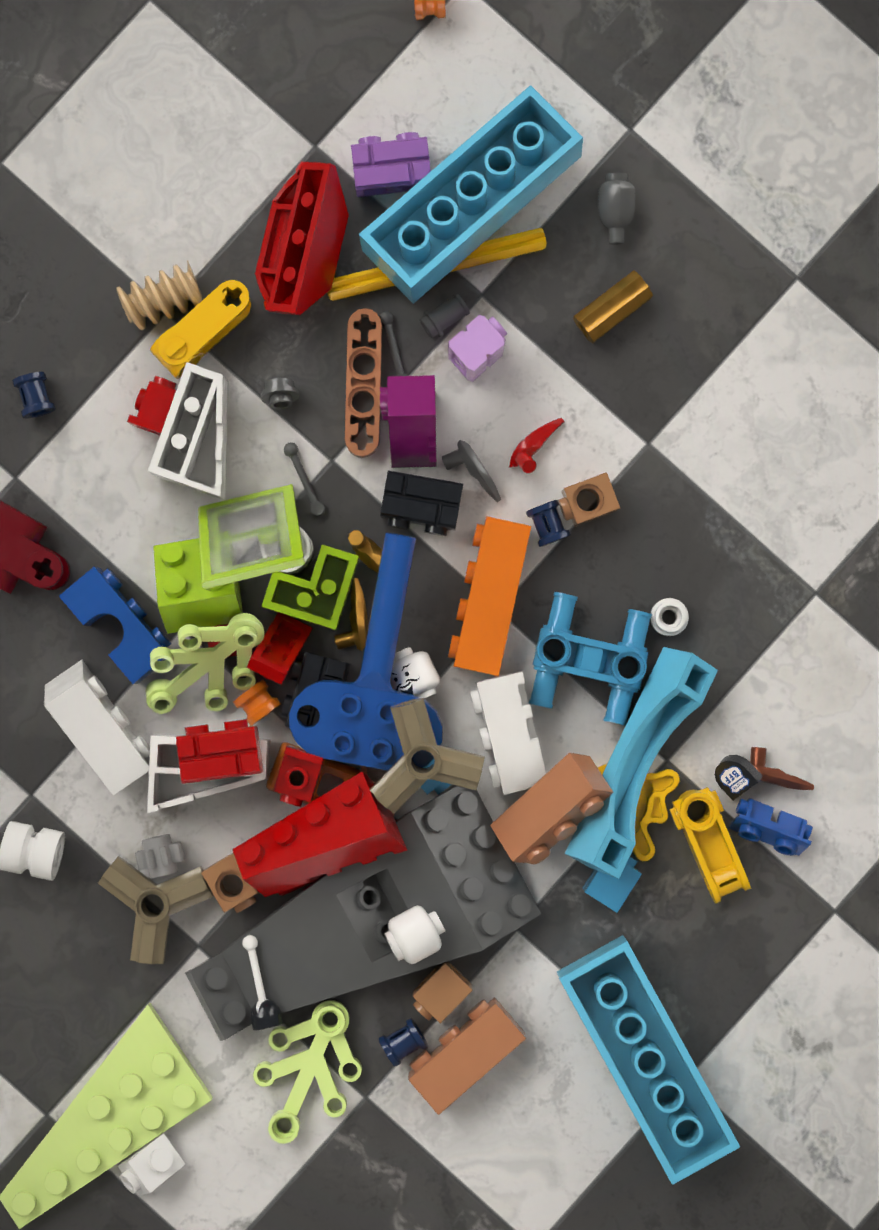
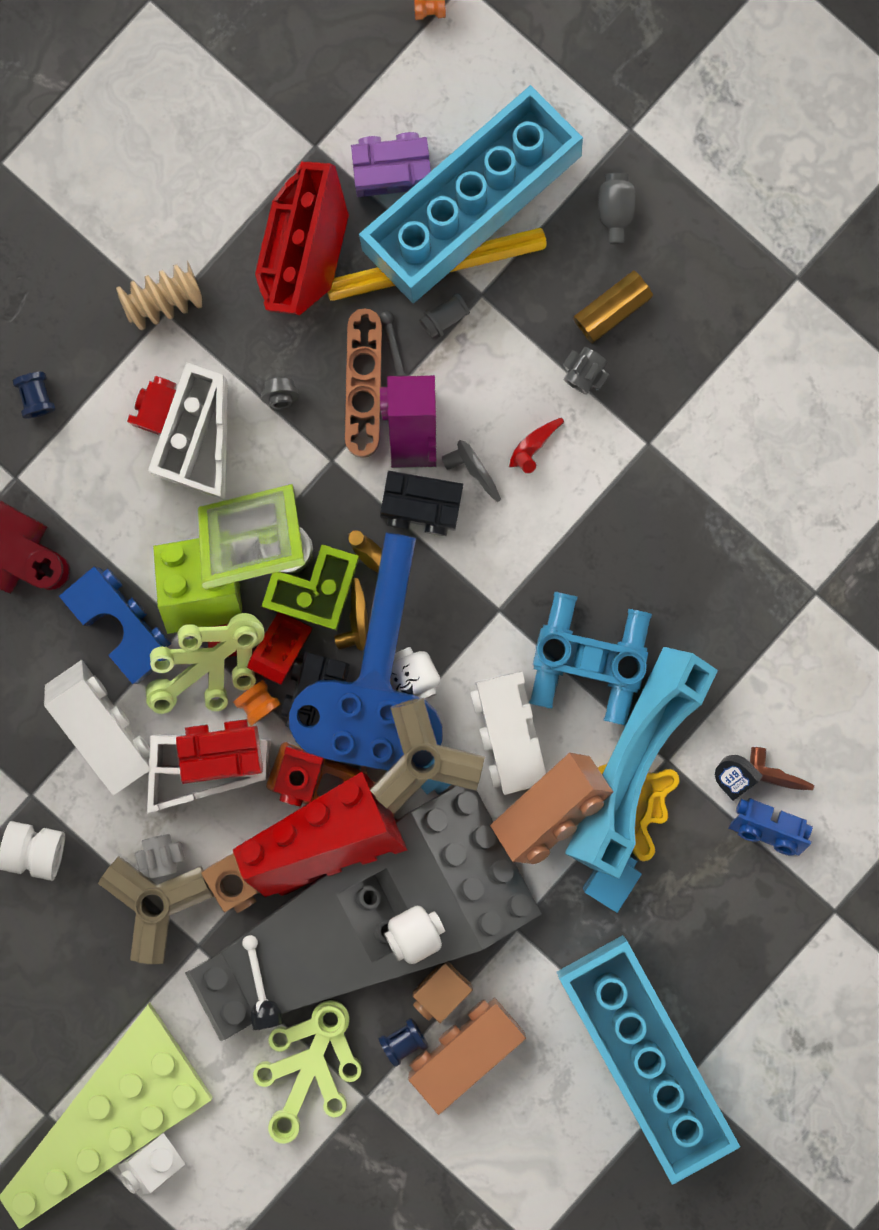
(202, 328): yellow piece -> none
(317, 507): dark grey hinge -> none
(477, 346): lavender brick -> none
(491, 597): orange brick -> none
(557, 530): dark blue bush -> none
(585, 370): none -> dark grey gear
(601, 488): medium nougat brick -> none
(680, 612): white plate -> none
(710, 843): yellow piece -> none

